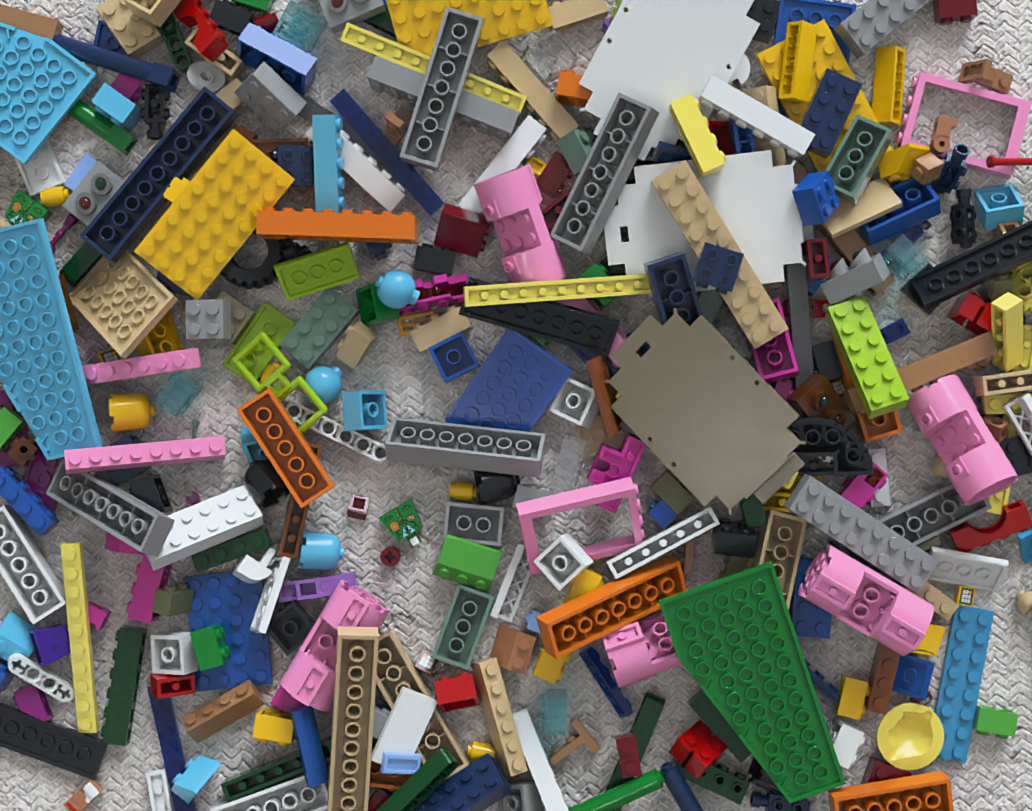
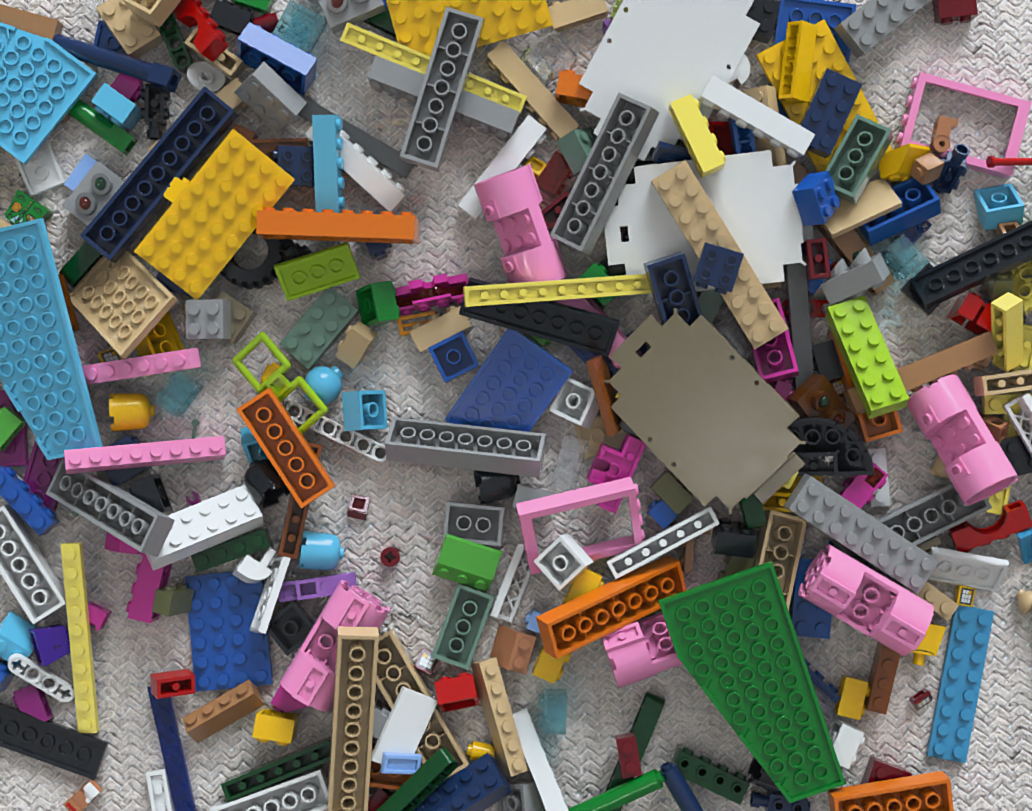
(16, 454): reddish brown brick -> none
(54, 196): yellow brick -> none
(70, 221): magenta piece -> none
(124, 685): dark green brick -> none
(173, 653): white brick -> none
(194, 778): medium azure slope -> none
(210, 646): green brick -> none
(276, 327): lime tile -> none
(309, 745): blue brick -> none
(387, 152): clear blue plate -> none
(396, 125): medium nougat bracket -> none
(396, 289): medium azure brick -> none
(403, 522): green torso -> none
(434, 260): black brick -> none
(462, 230): dark red brick -> none
(463, 491): yellow brick -> none
(574, 742): medium nougat bracket -> none
(606, 683): clear blue plate -> none
(704, 746): red piece -> none
(717, 723): dark green brick -> none
(889, 85): yellow brick -> none
(894, 331): clear blue leg -> none
(910, 736): light yellow piece -> none
(913, 676): blue tile -> none
(960, 223): black brick -> none
(986, 76): medium nougat bracket -> none
(995, 721): bright green brick -> none

